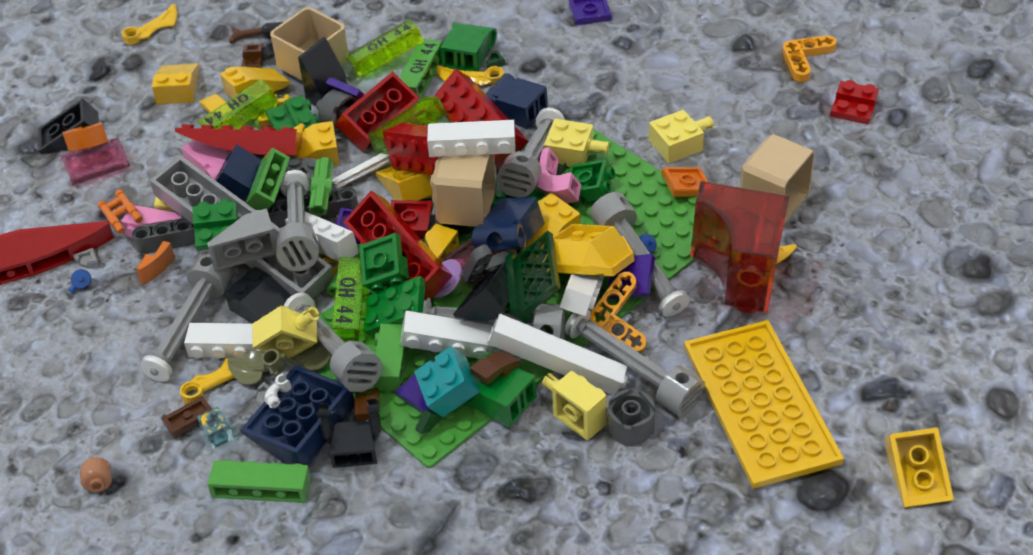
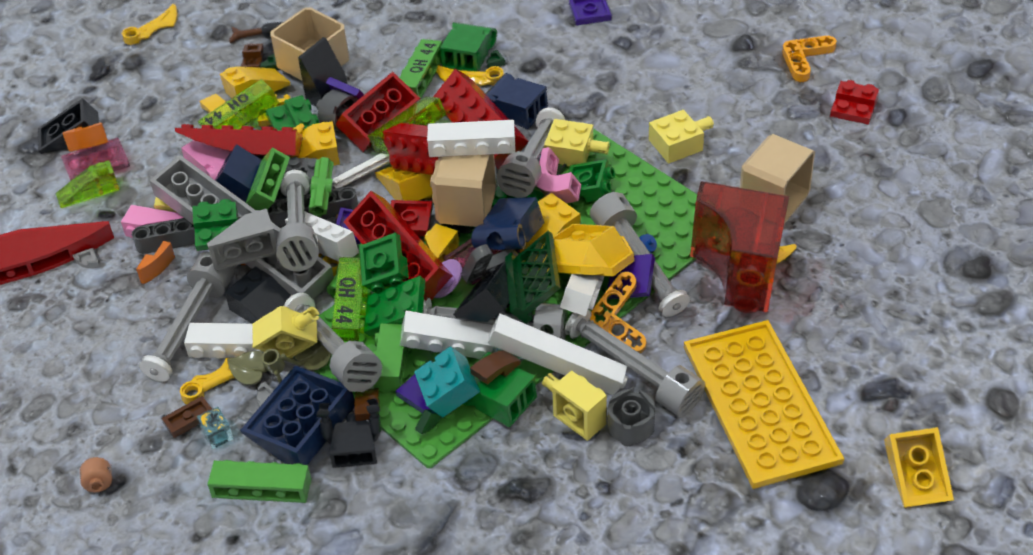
(80, 280): blue piece -> none
(91, 183): none -> clear neon green slope
(113, 215): orange piece -> none
(176, 83): yellow slope -> none
(269, 63): none -> dark green tile
(282, 384): white arm -> none
(384, 48): clear neon green brick -> none
(683, 180): orange tile -> none

